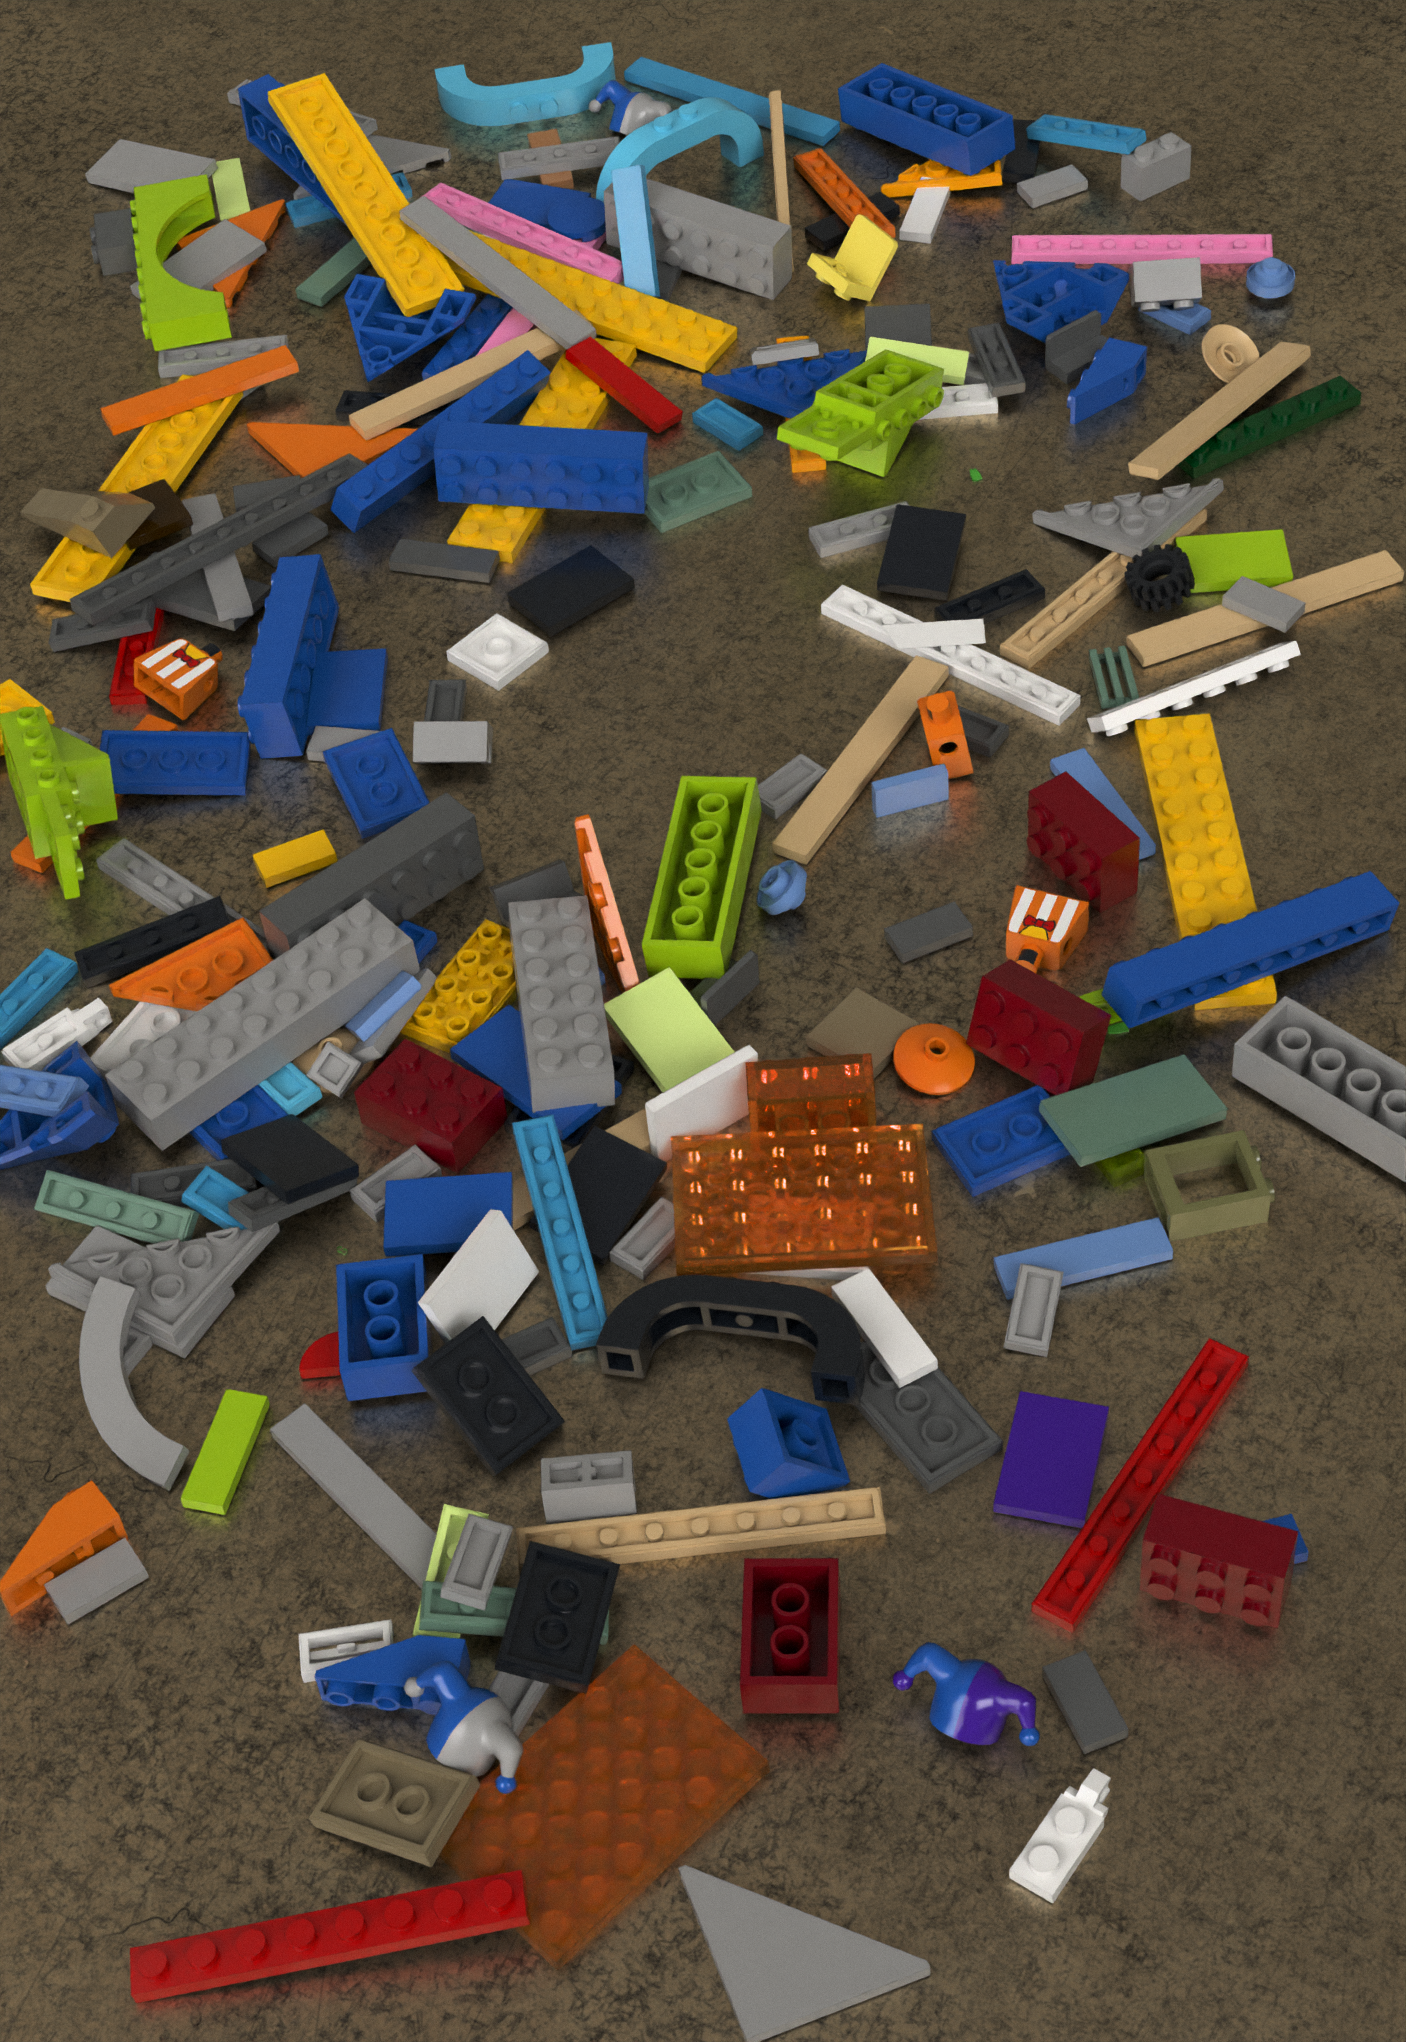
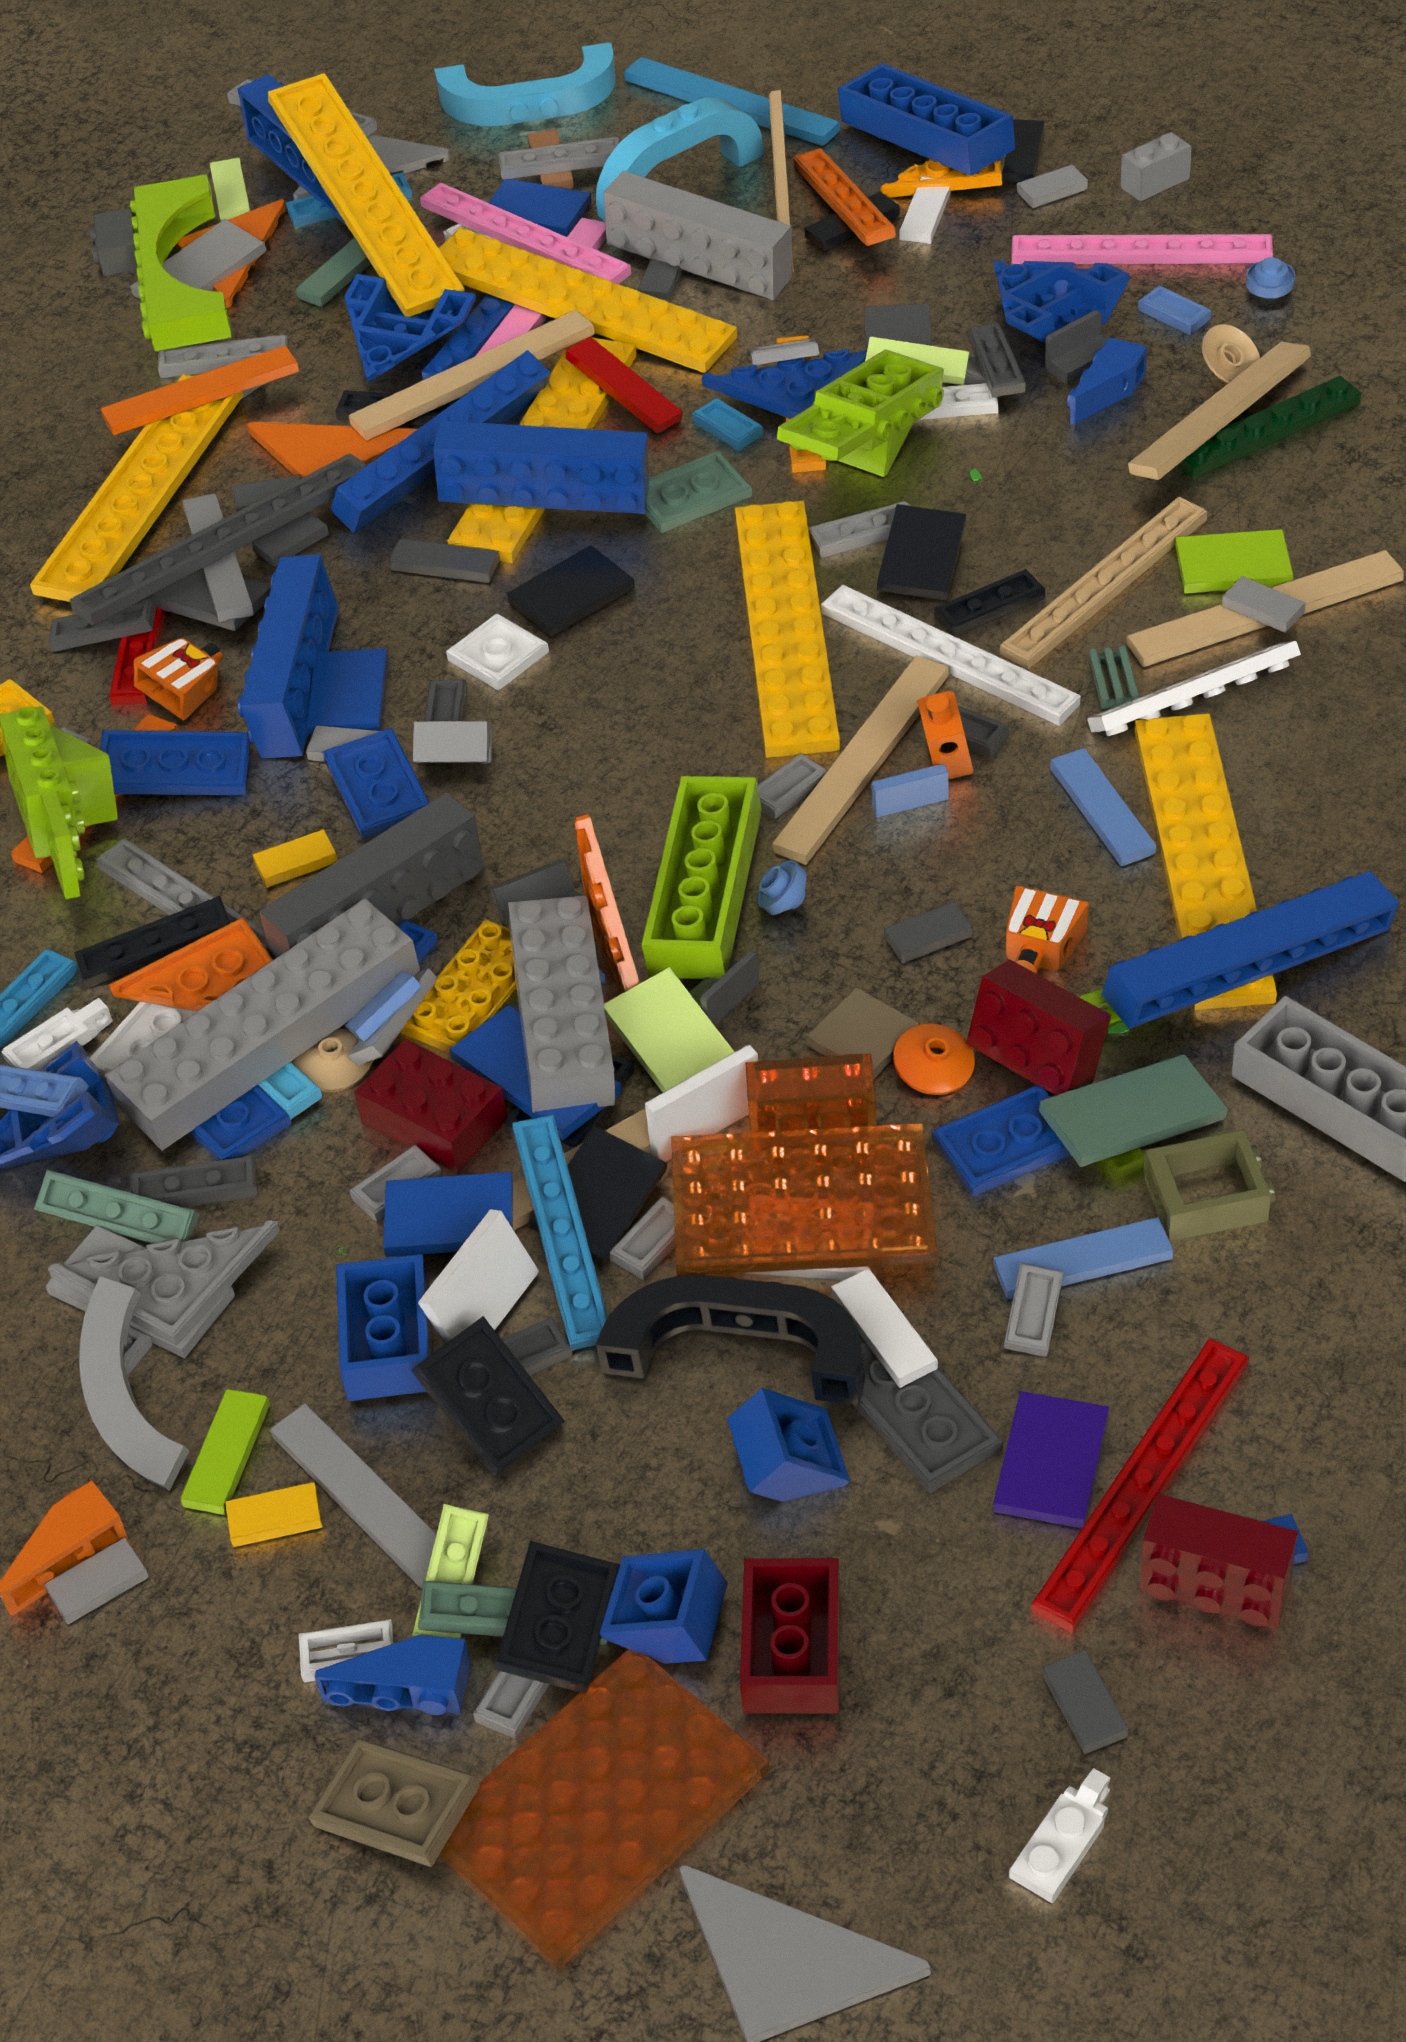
(89, 517): dark tan wedge -> none
(138, 164): light grey tile -> none
(165, 519): dark brown tile -> none
(210, 1197): dark azure tile -> none
(264, 1208): dark grey tile -> none
(273, 1514): none -> yellow tile
(290, 1158): black tile -> none
(321, 1358): red tile -> none
(329, 1936): red plate -> none
(335, 1069): light grey tile -> none
(469, 1726): piece -> none
(476, 1562): light grey tile -> none
(496, 273): light grey tile -> none
(578, 218): blue tile -> none
(588, 1486): light grey hinge -> none
(630, 108): piece -> none
(635, 229): tile -> none
(666, 1605): none -> blue slope
(715, 1527): tan tile -> none
(786, 630): none -> yellow plate
(859, 261): light yellow bracket -> none
(937, 633): white sticker -> none
(970, 1697): piece -> none
(1083, 842): dark red brick -> none
(1086, 134): dark azure tile -> none
(1131, 520): light grey tile -> none
(1163, 591): black tyre -> none
(1165, 283): light grey slope -> none

